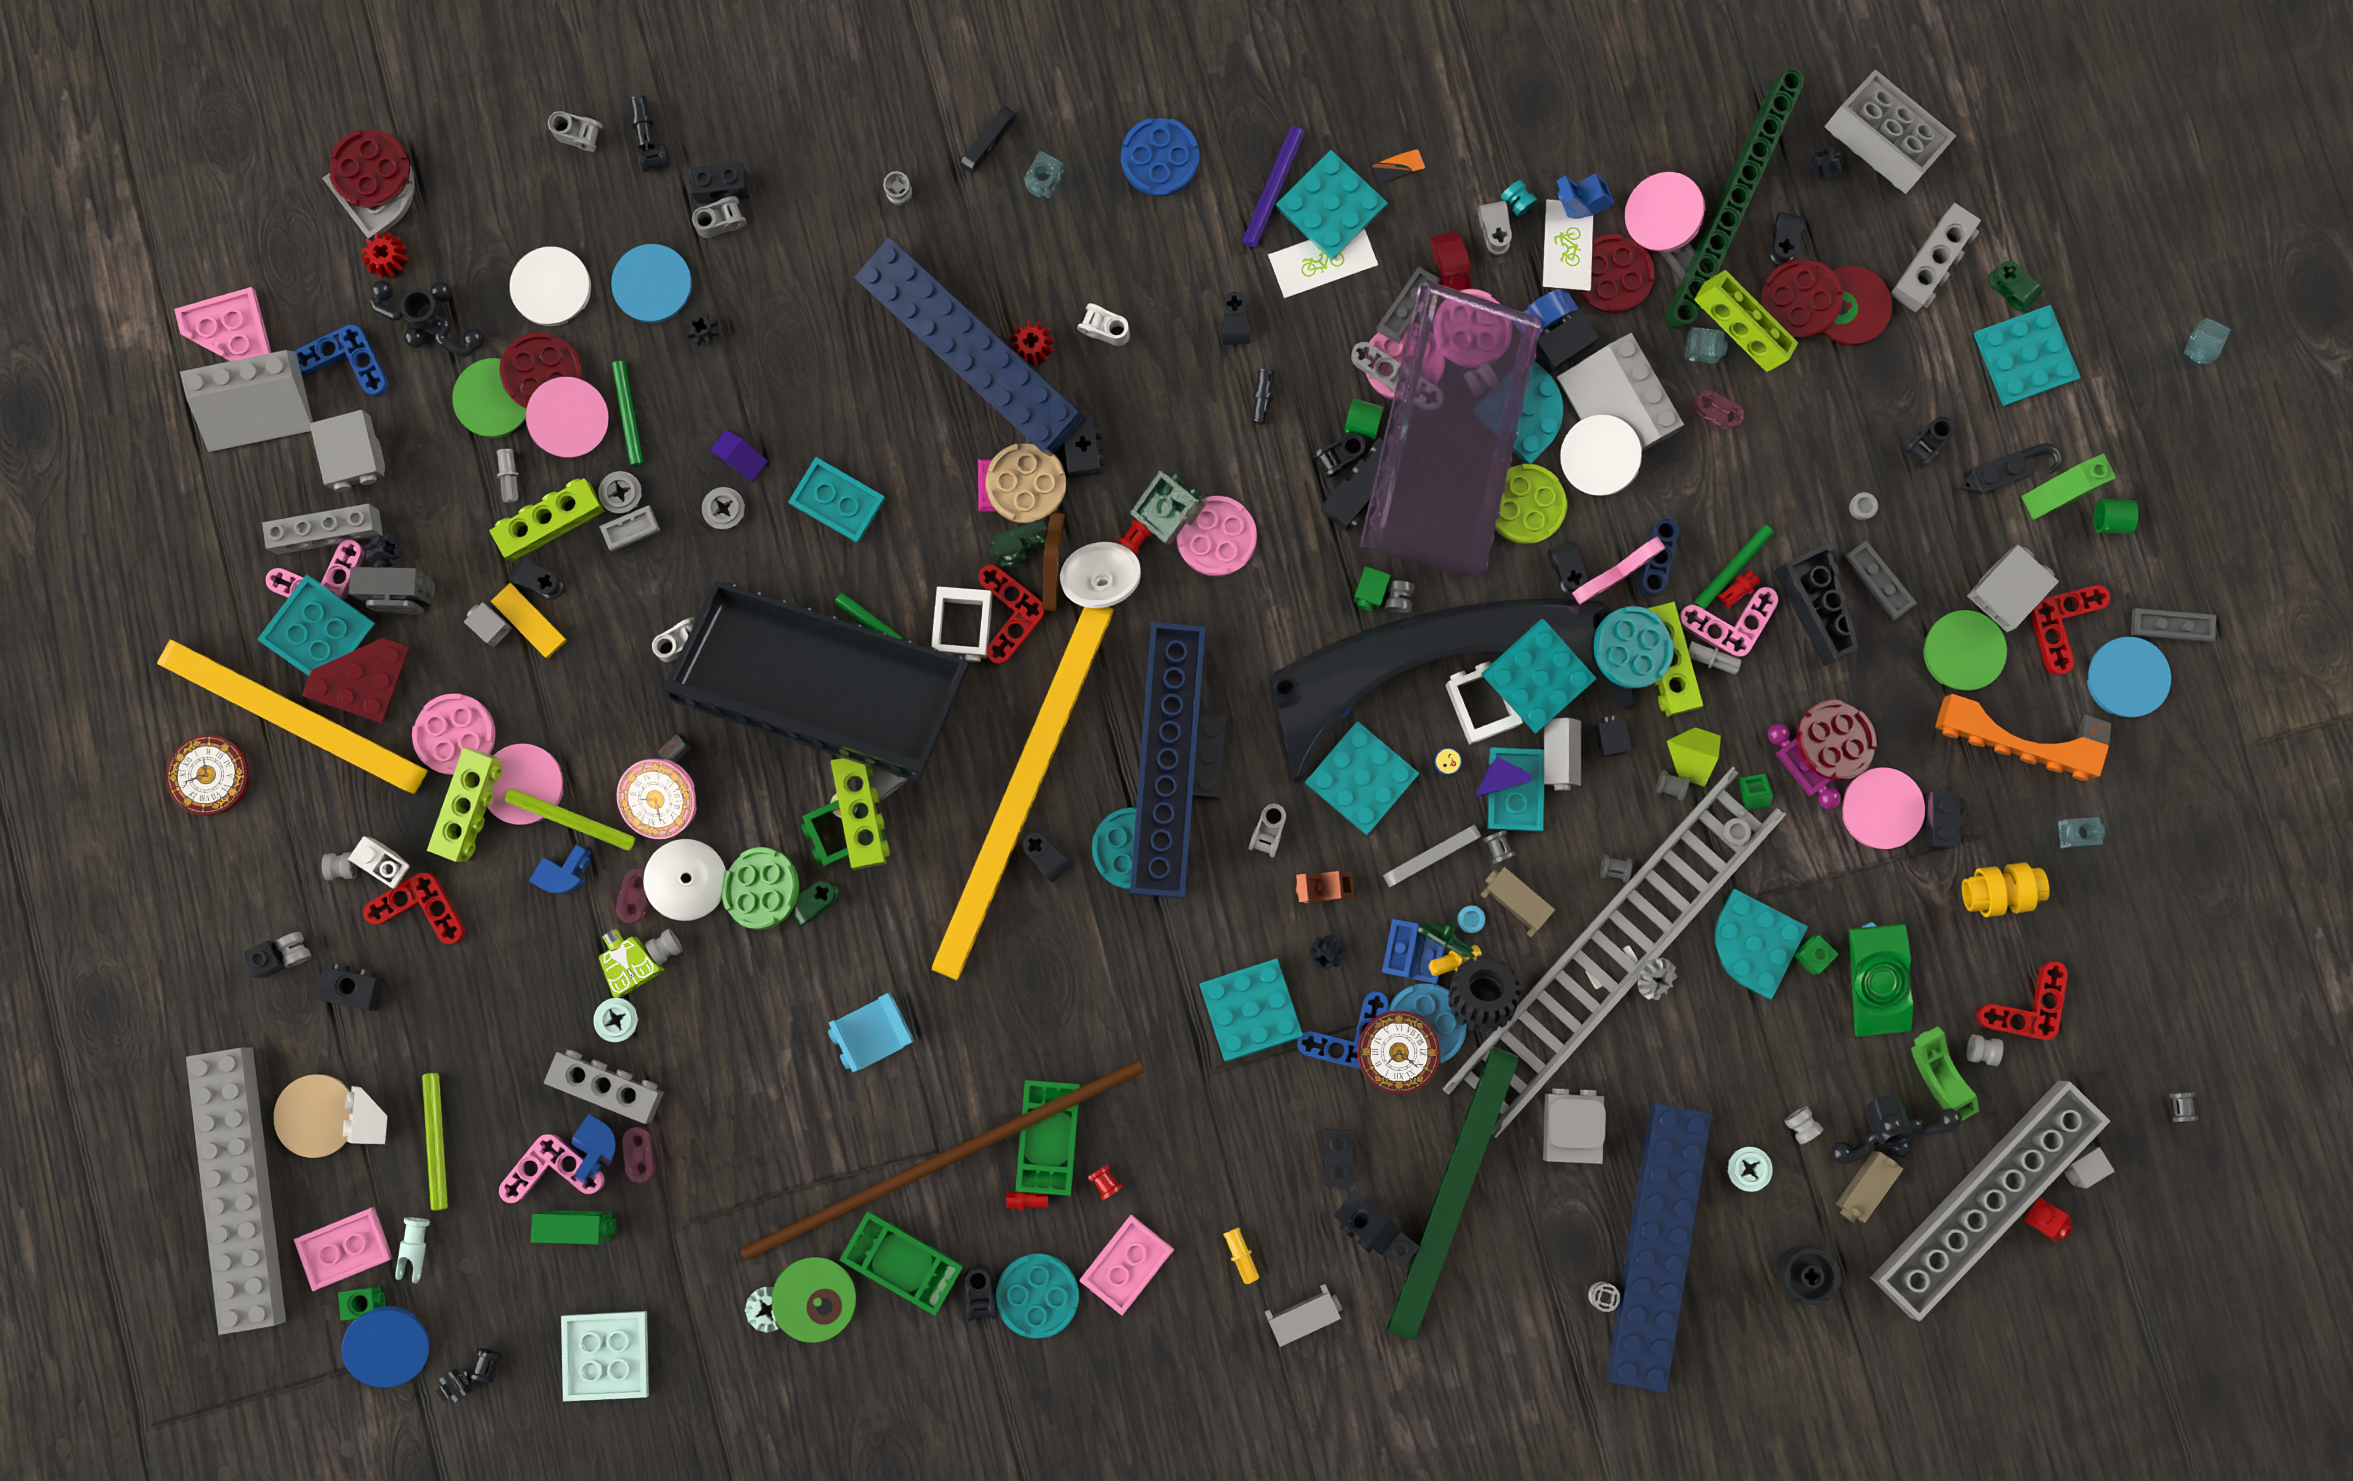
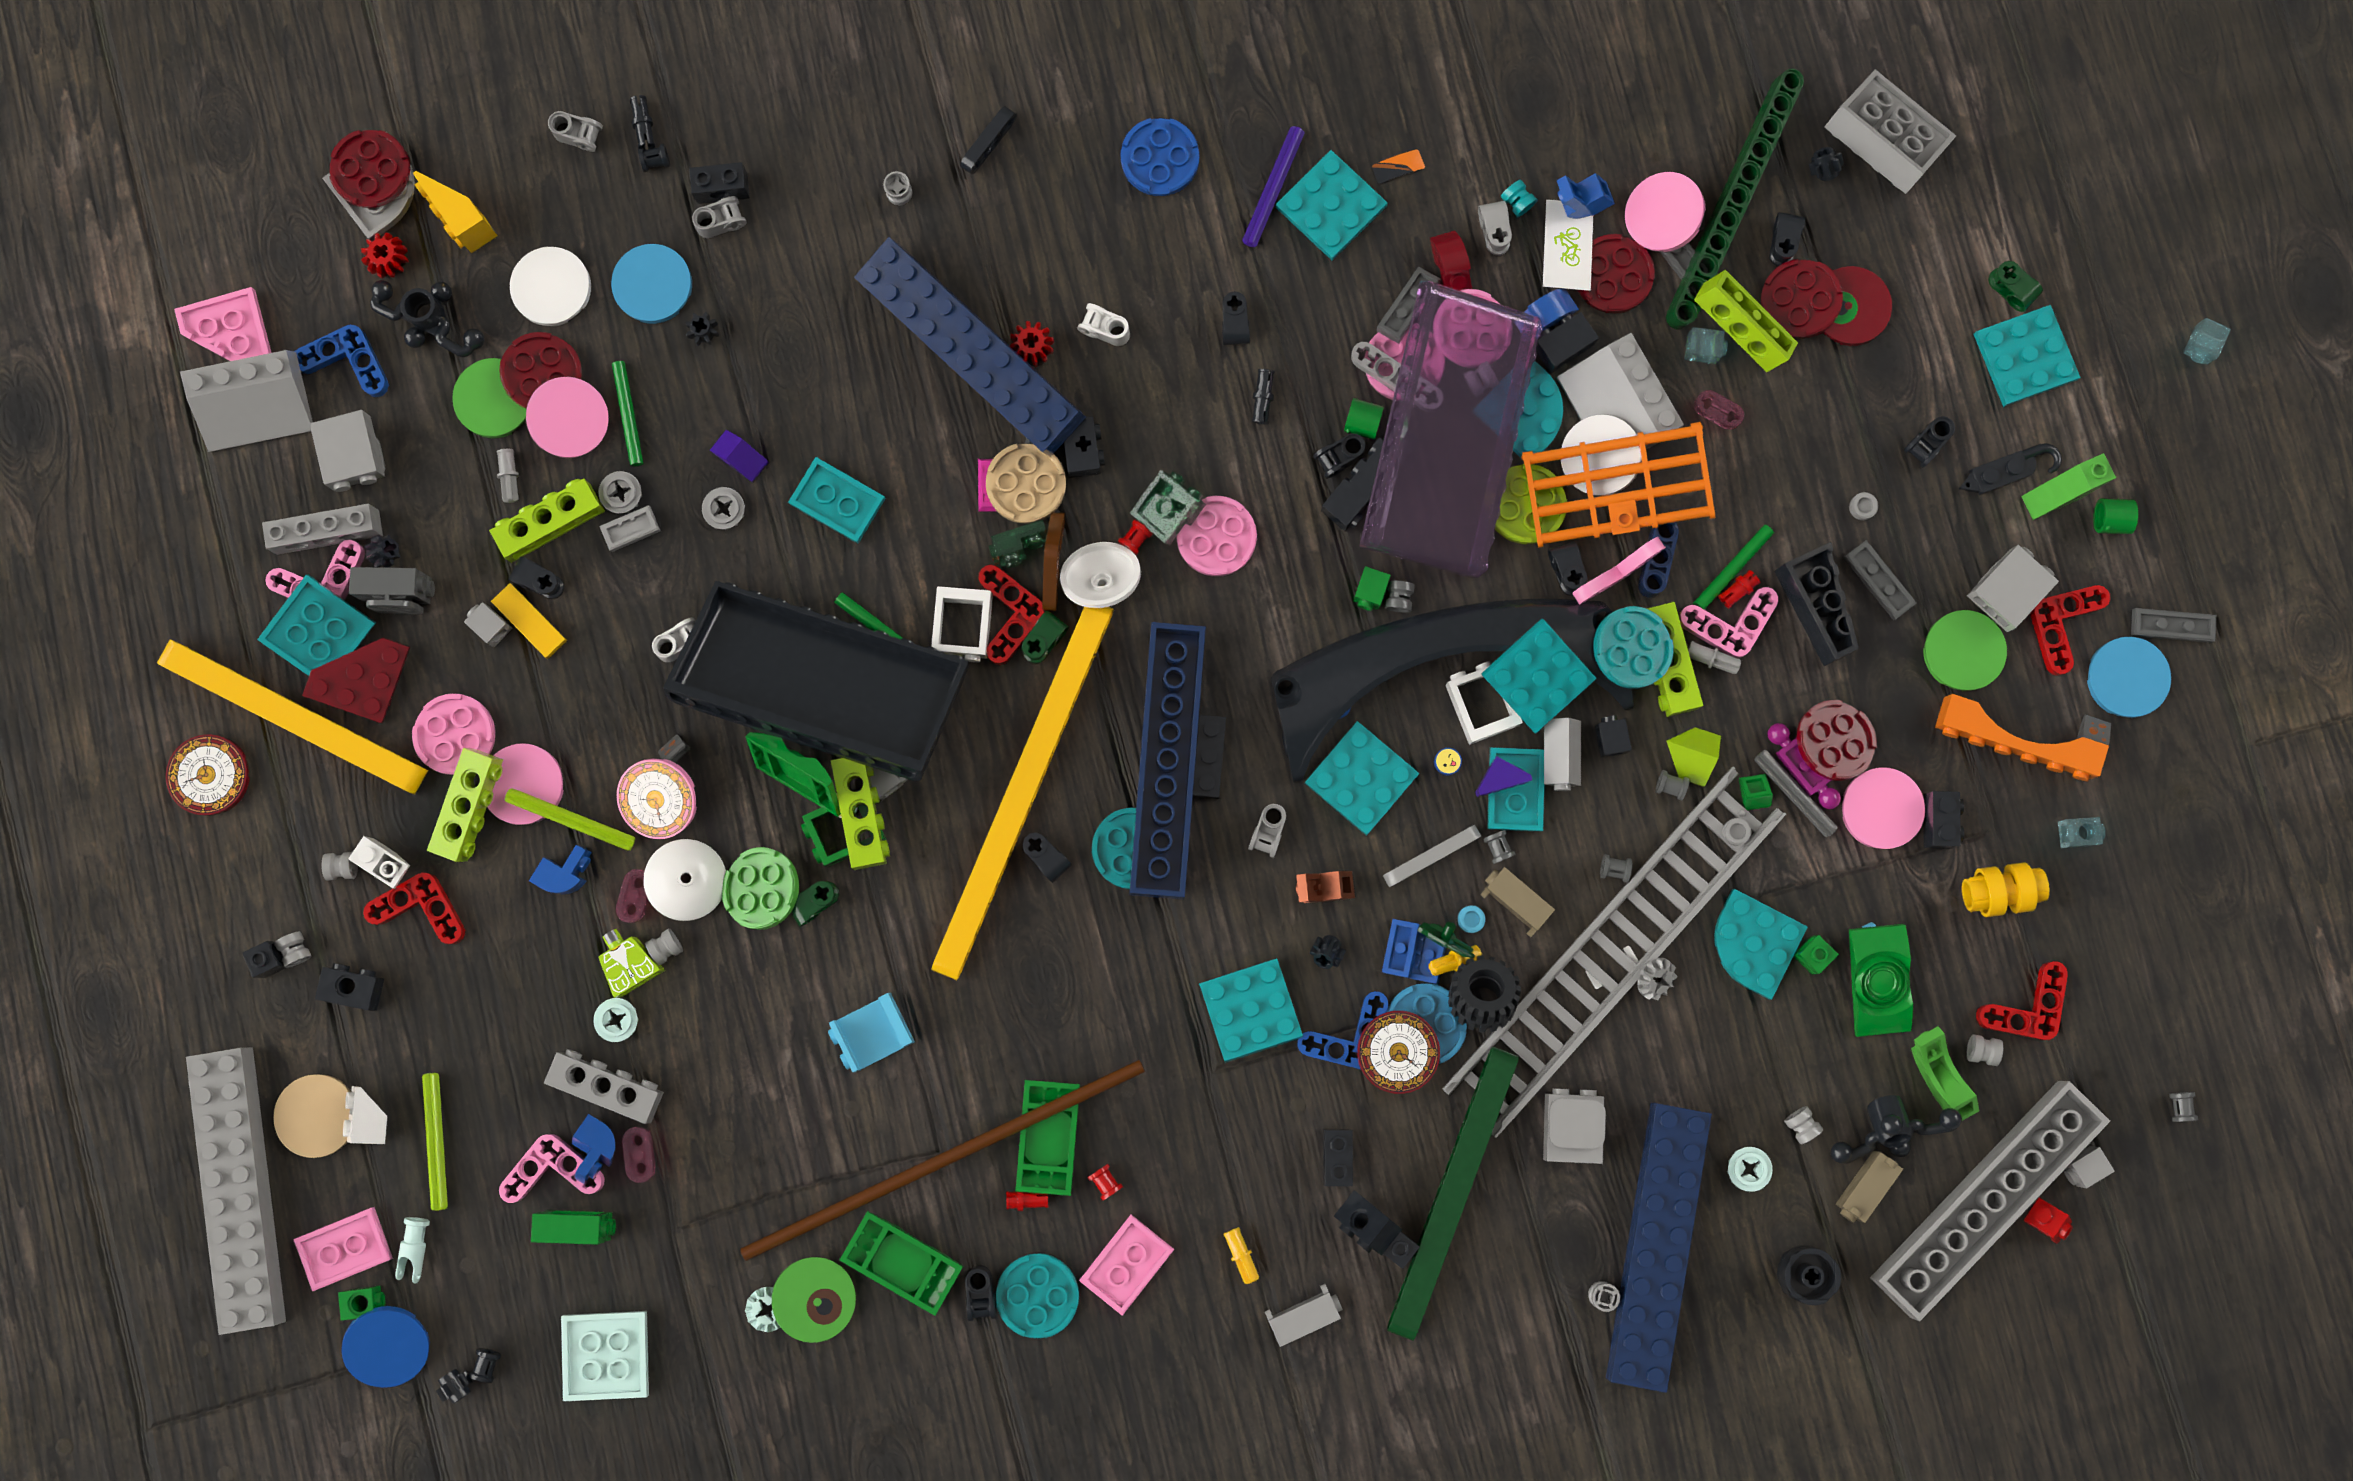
(457, 212): none -> yellow slope
(793, 770): none -> green slope
(1043, 164): clear light blue brick -> none
(1047, 634): none -> dark green piece
(1307, 267): white sticker -> none
(1621, 505): none -> orange door
(1795, 793): none -> dark grey axle
(1955, 222): light grey brick -> none

